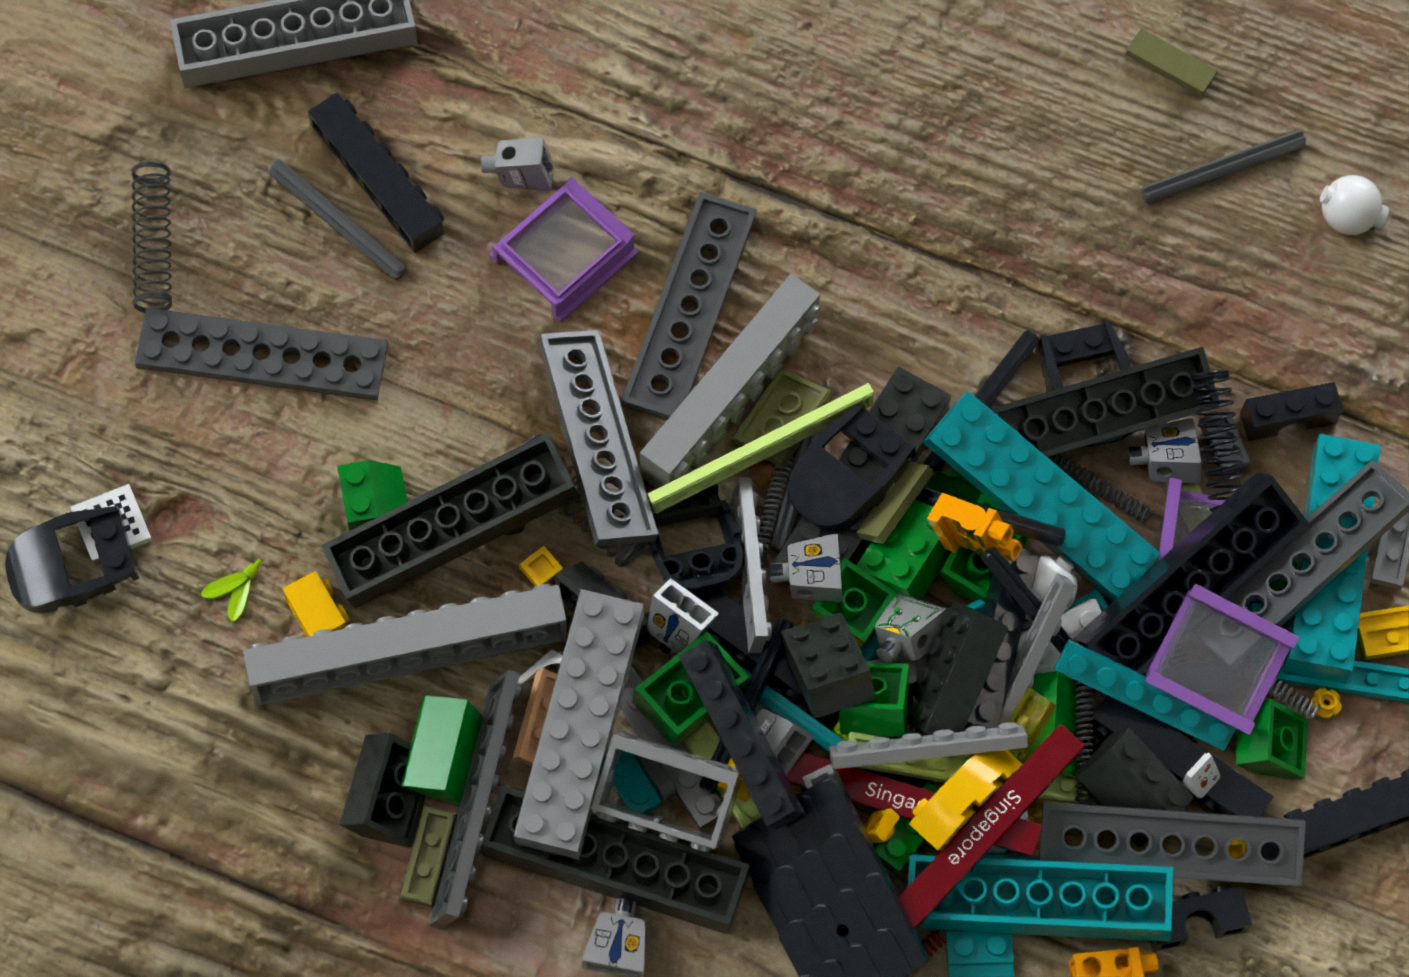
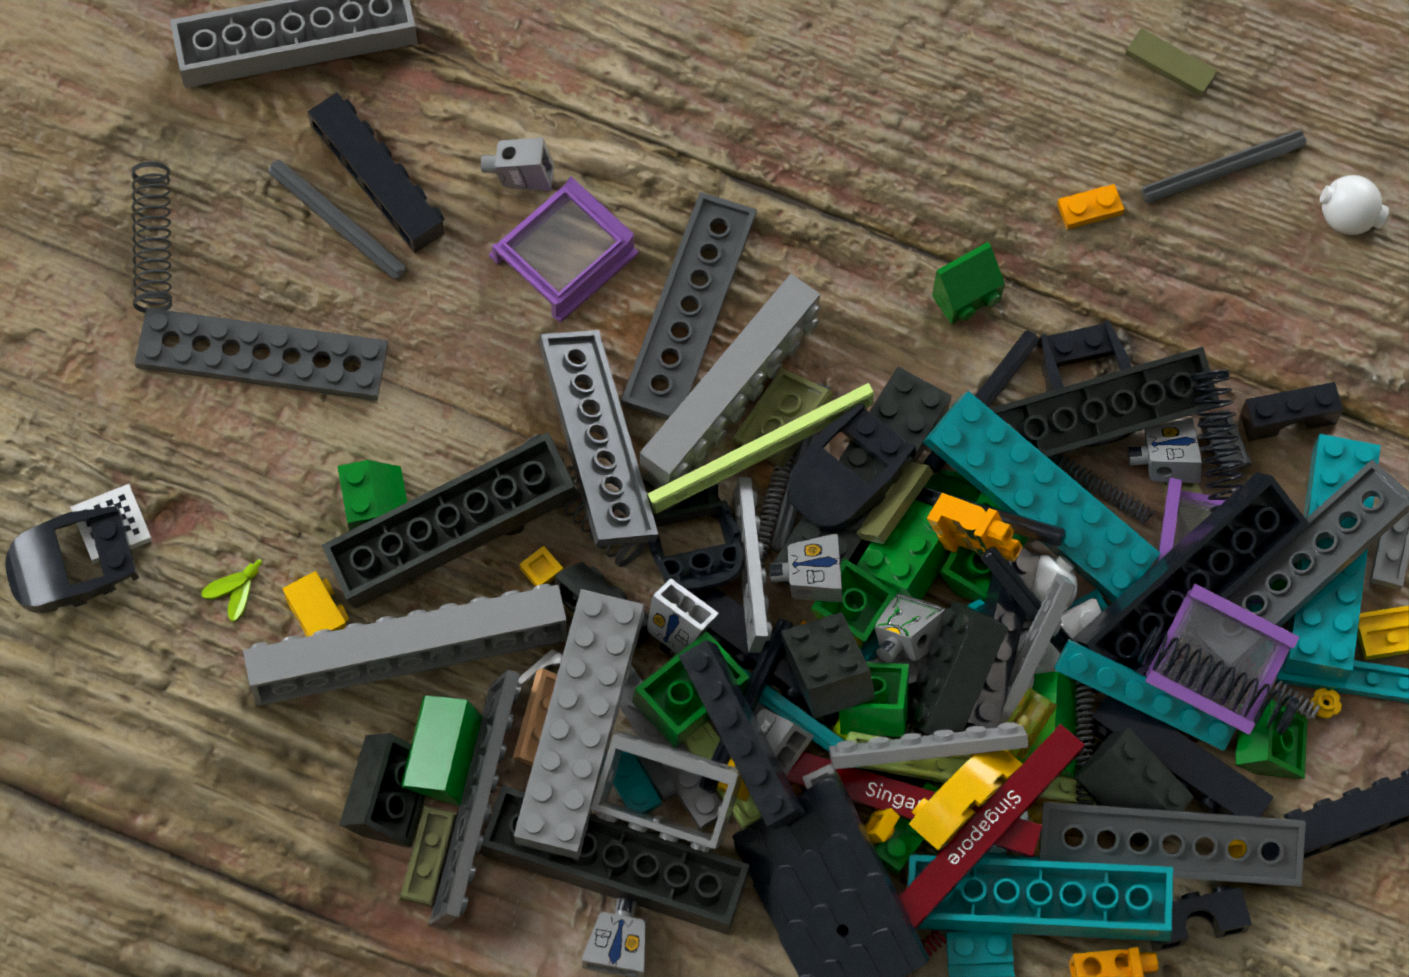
(968, 284): none -> green slope
(1090, 206): none -> light orange plate
(1151, 643): none -> black piece
(1202, 776): white slope -> none

